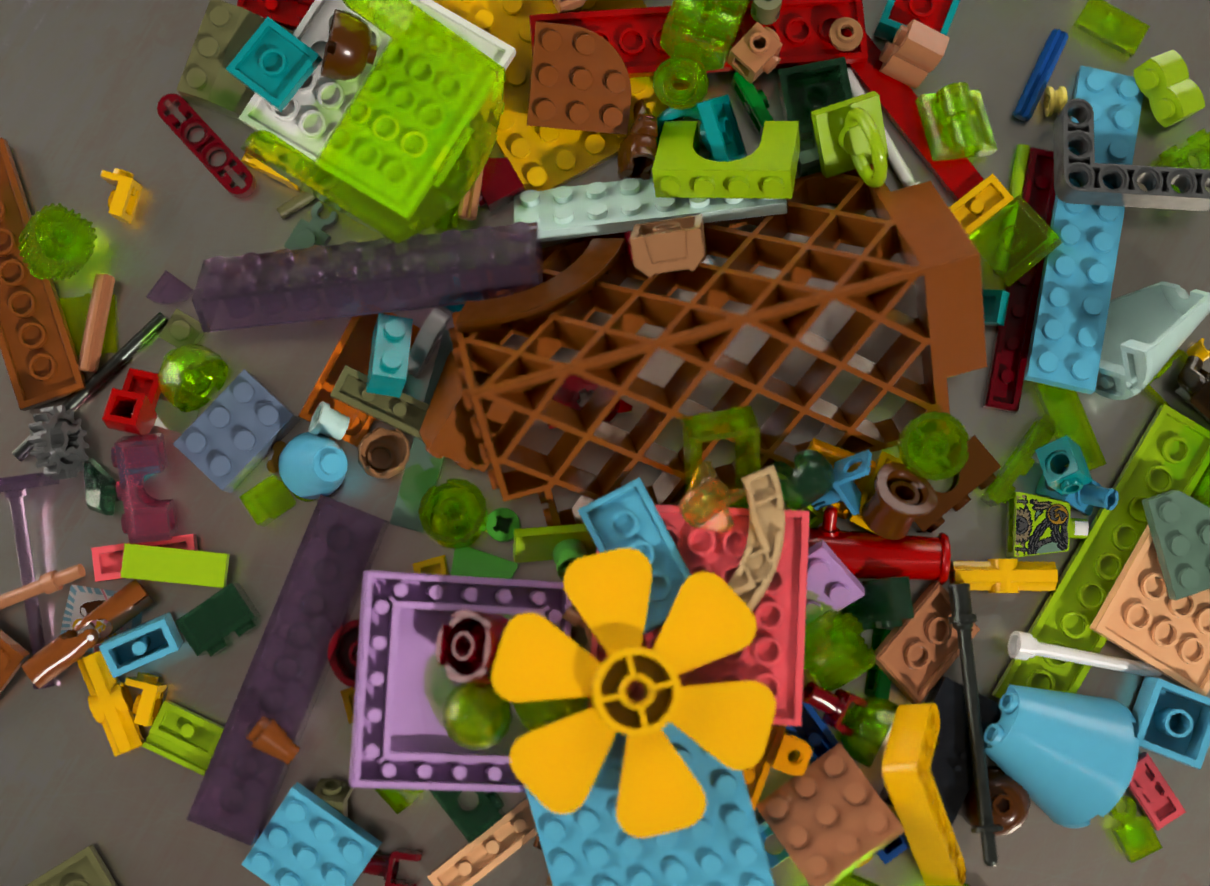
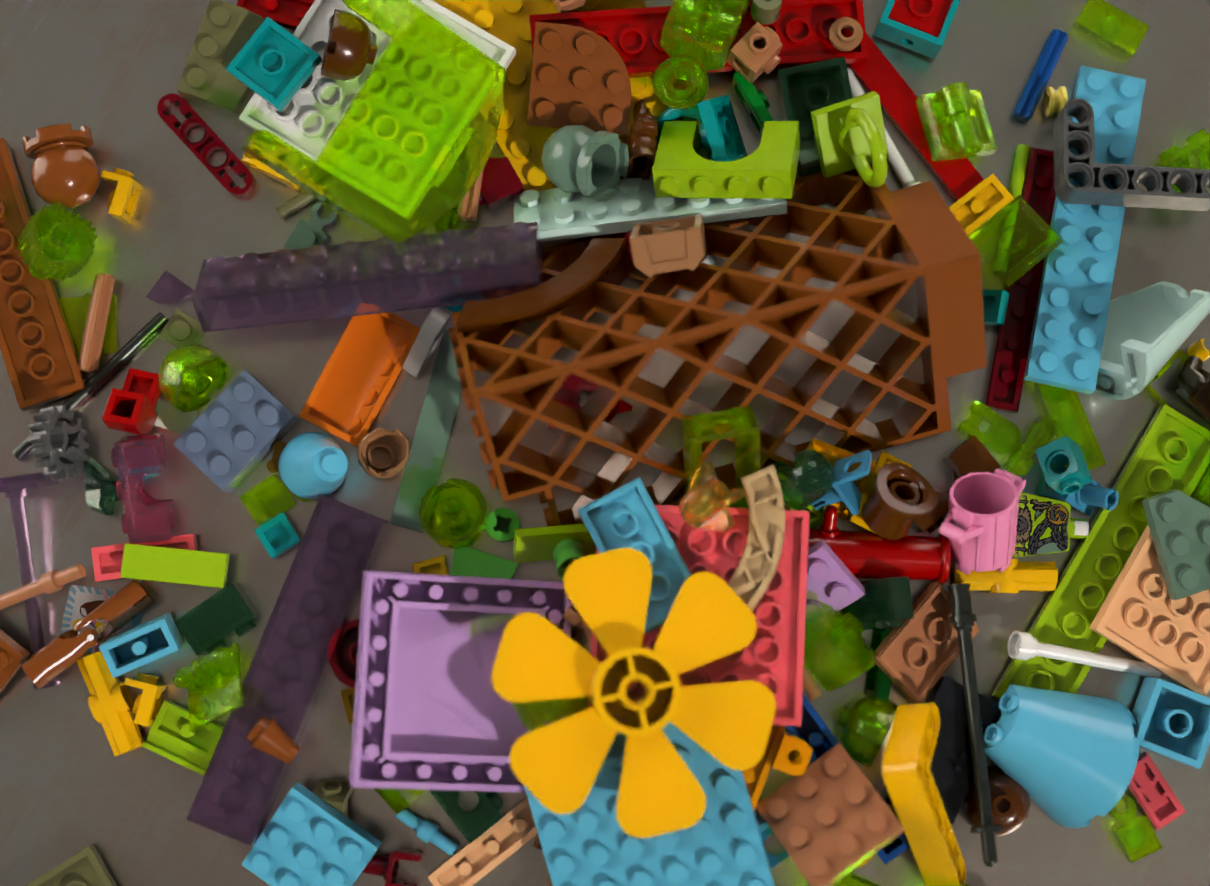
(62, 165): none -> dark orange tile
(212, 685): none -> clear neon green hinge
(278, 535): none -> teal plate
(328, 422): light aqua piece -> none
(389, 355): teal brick -> none
(401, 413): olive plate -> none
(428, 831): none -> medium azure bar
(448, 424): dark orange slope -> none
(470, 645): dark red brick -> none
(476, 716): clear neon green cylinder -> none
(585, 161): none -> sand green tile
(832, 704): dark red piece -> none
(913, 53): nougat brick -> none
(933, 446): clear neon green cylinder -> none
(983, 520): none -> bright pink container
(1000, 437): none -> clear neon green plate
(1169, 89): lime brick -> none

